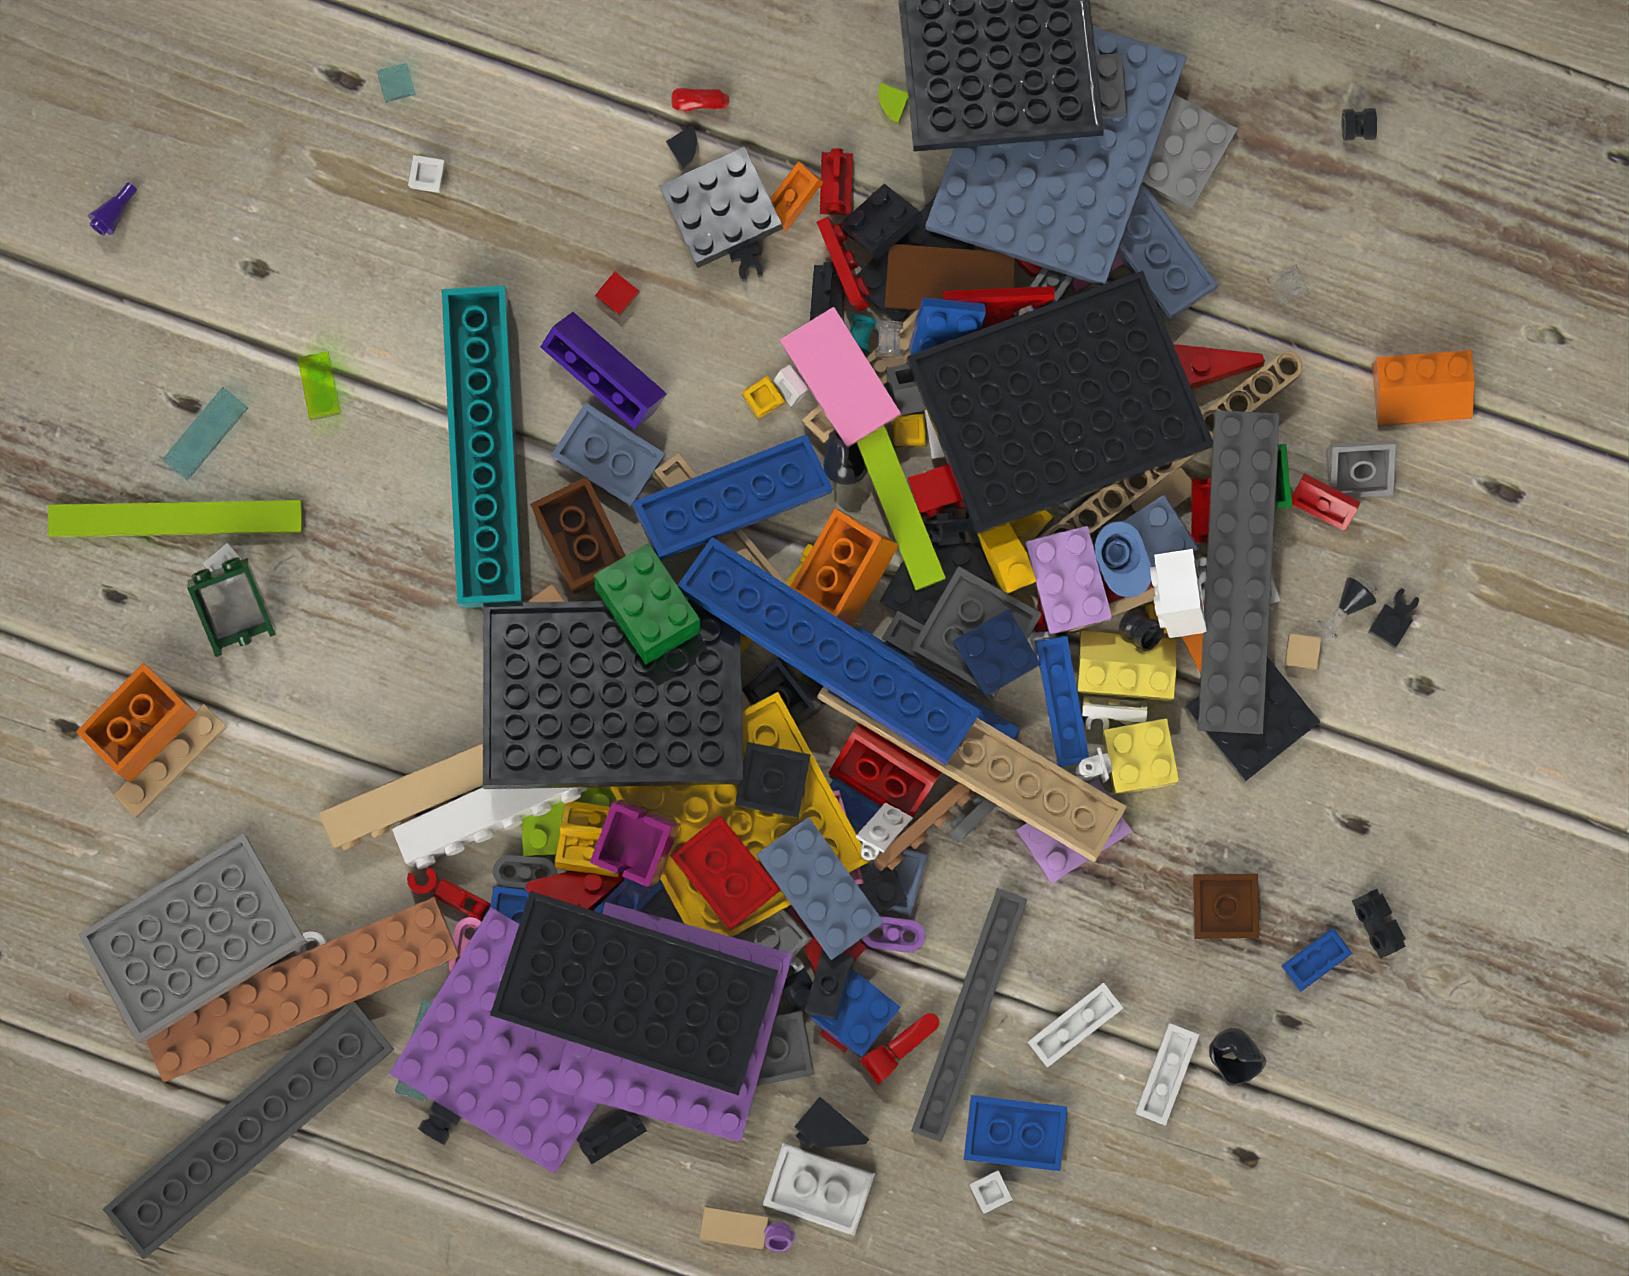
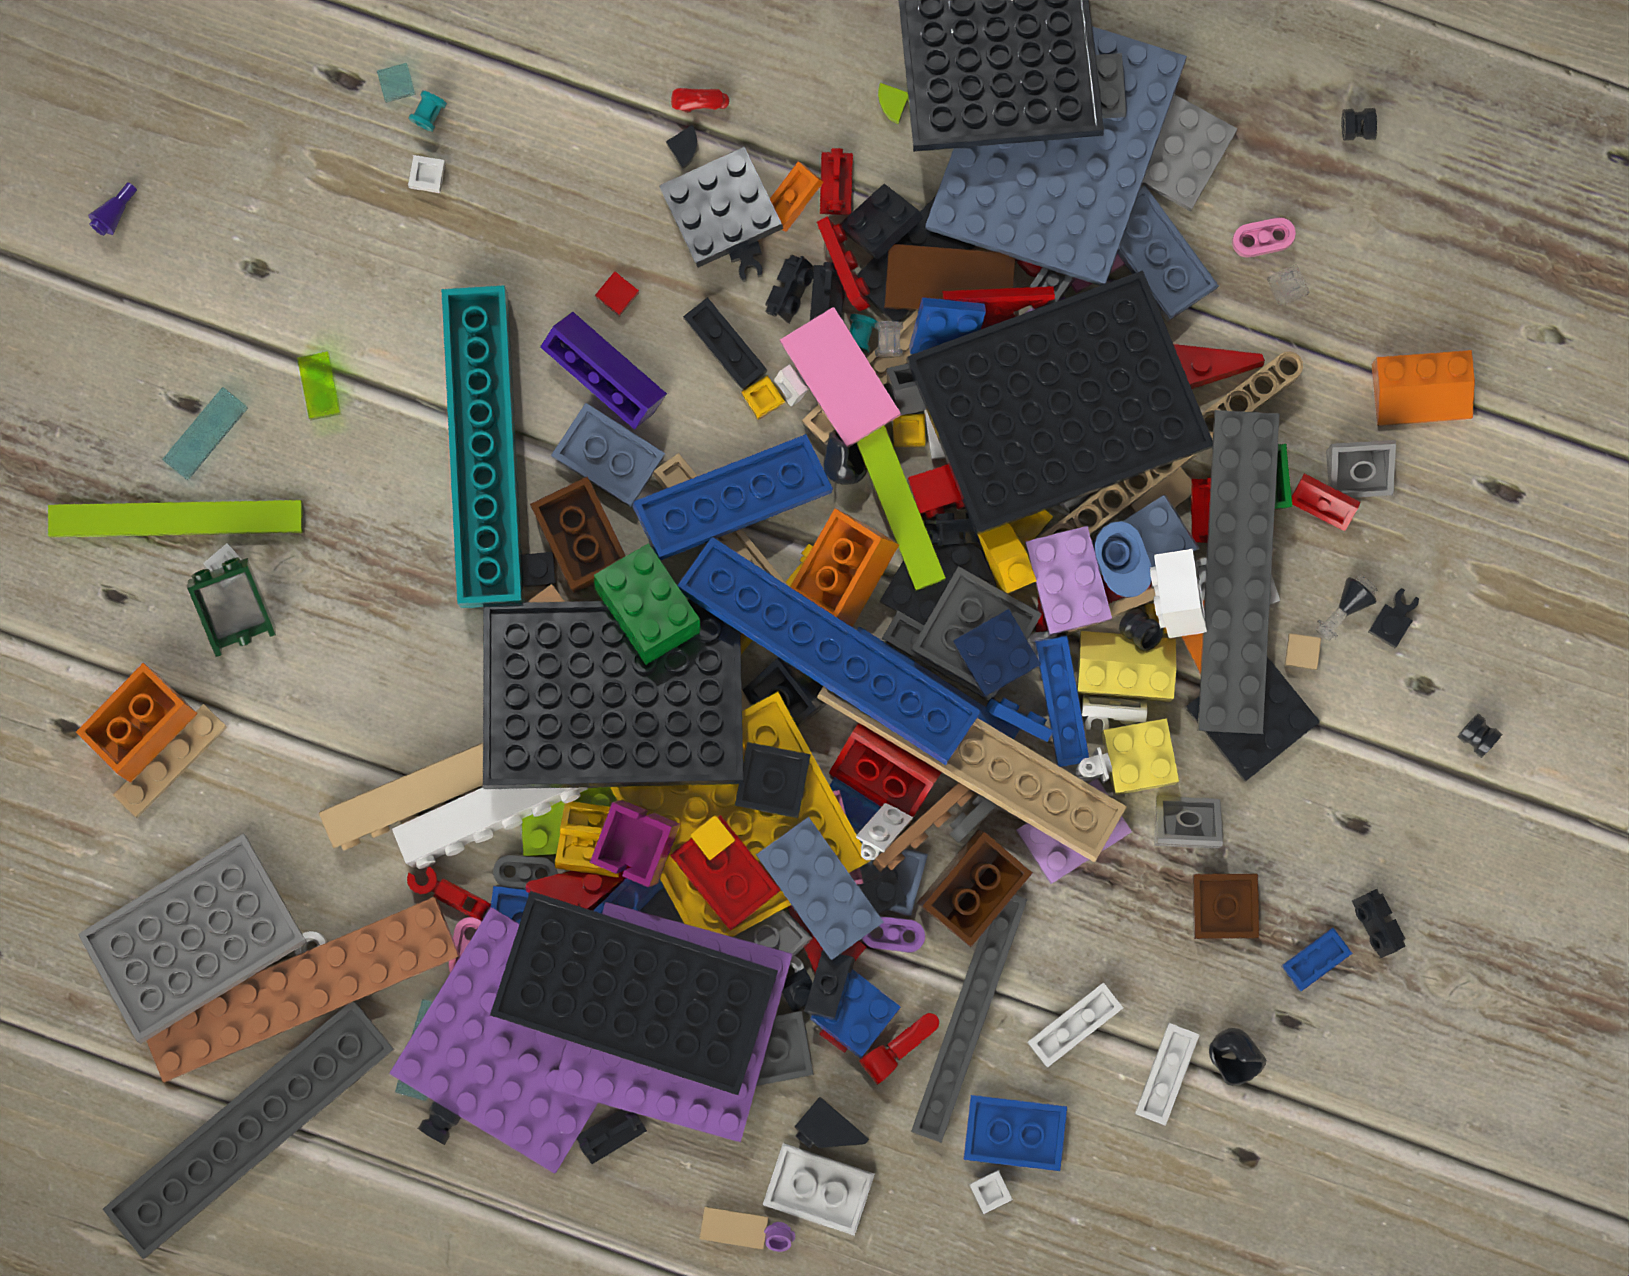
(427, 111): none -> teal bush
(538, 569): none -> black plate
(712, 837): none -> yellow tile
(725, 344): none -> black plate
(786, 301): none -> black hinge
(974, 887): none -> reddish brown slope
(1009, 712): none -> blue plate
(1188, 822): none -> light grey slope
(1262, 237): none -> bright pink plate
(1479, 735): none -> black wheel

